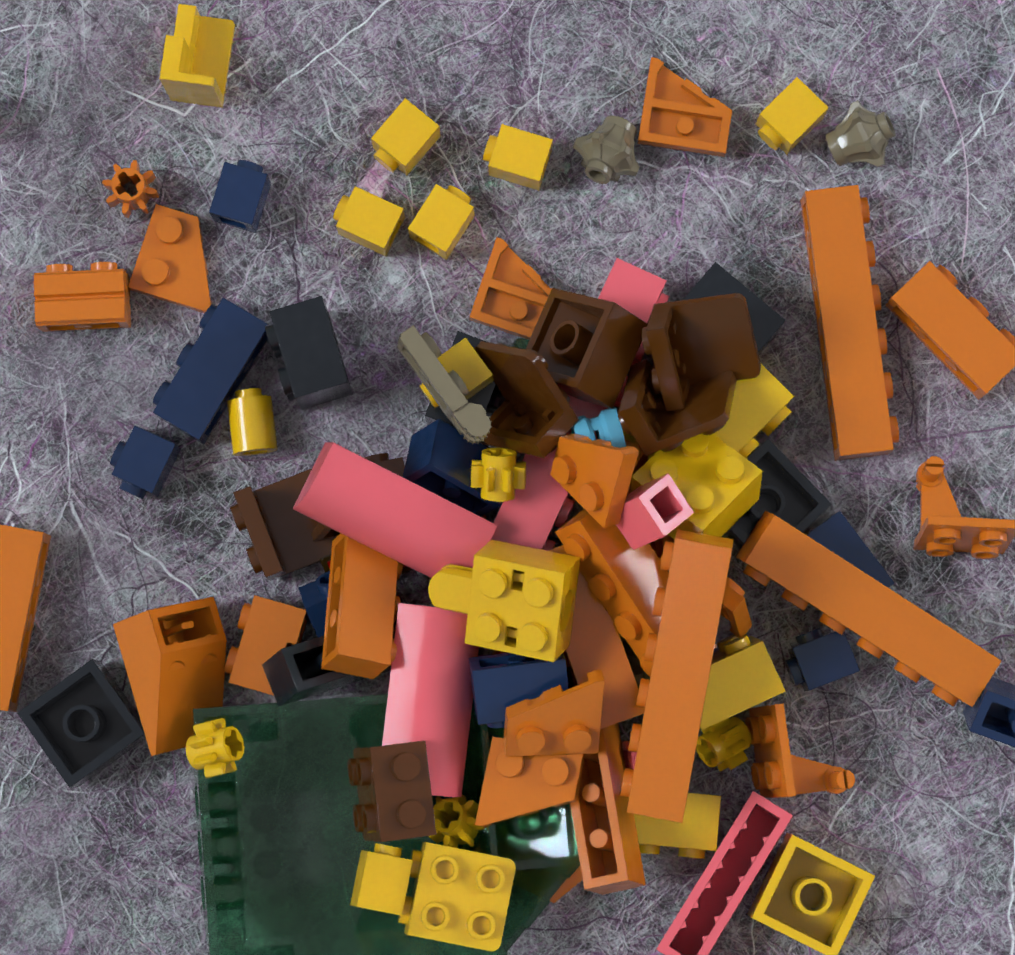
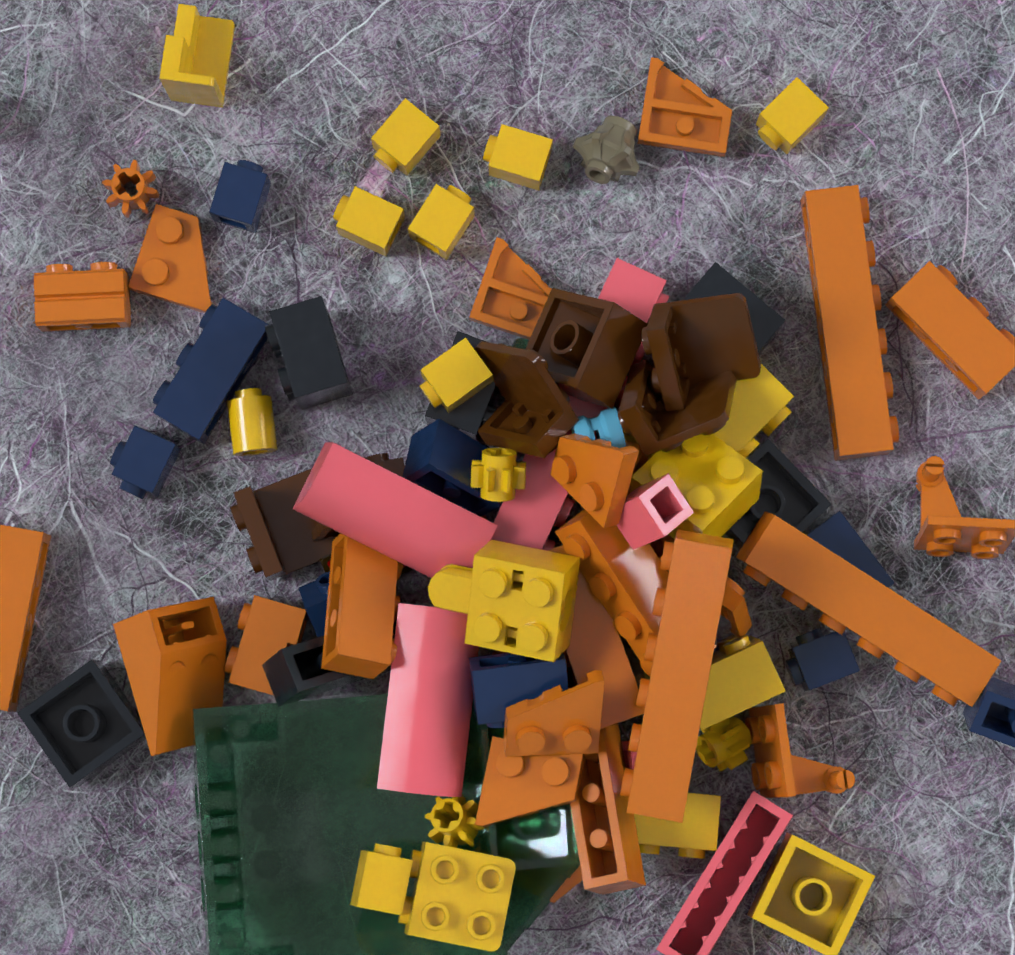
(214, 748): yellow gear -> none
(392, 792): reddish brown bracket -> none
(444, 387): dark tan hinge -> none
(861, 136): dark tan rock -> none

